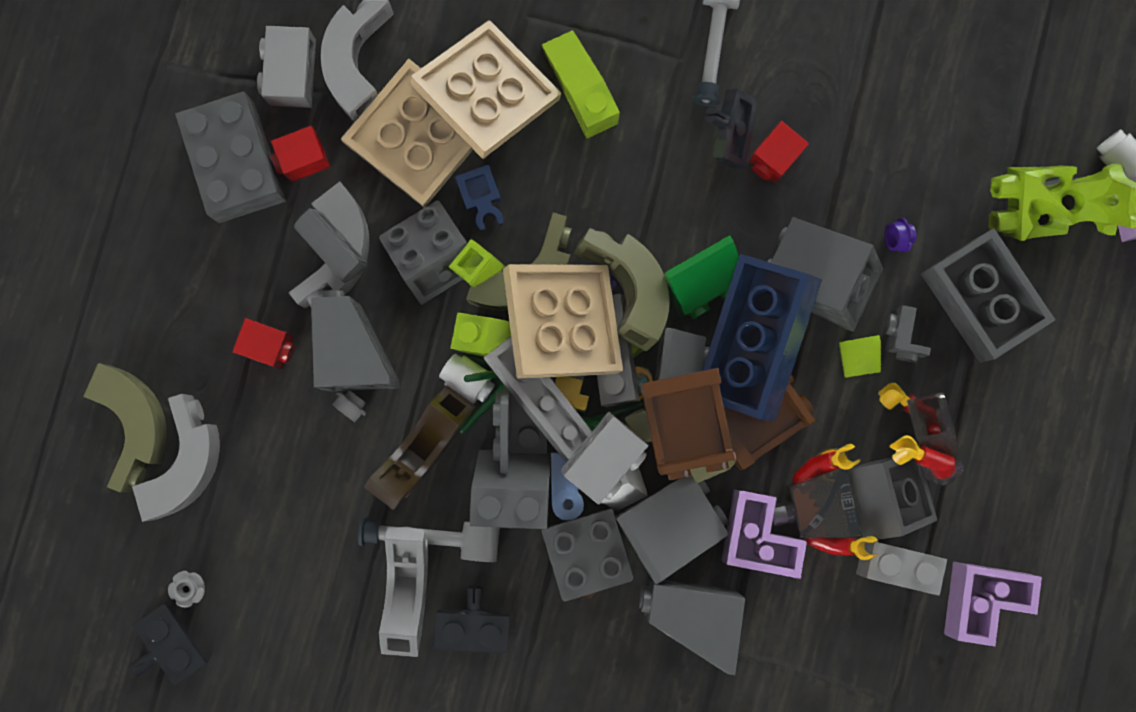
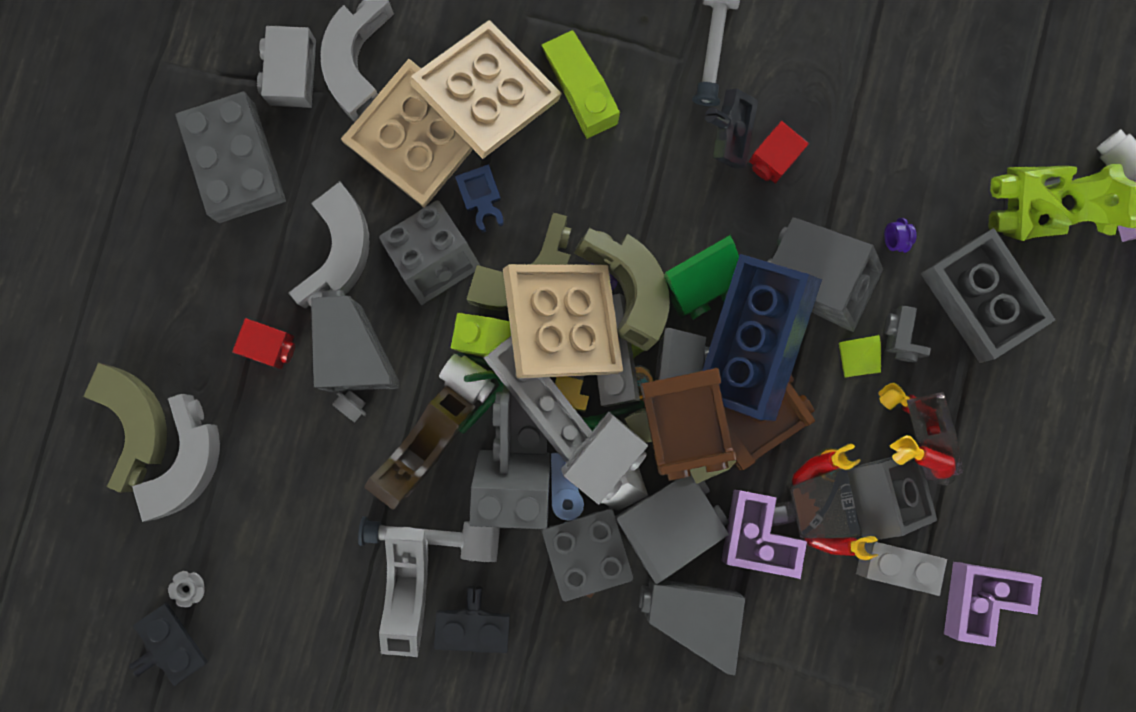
(299, 154): red brick -> none
(330, 245): dark grey brick -> none
(475, 264): lime slope -> none

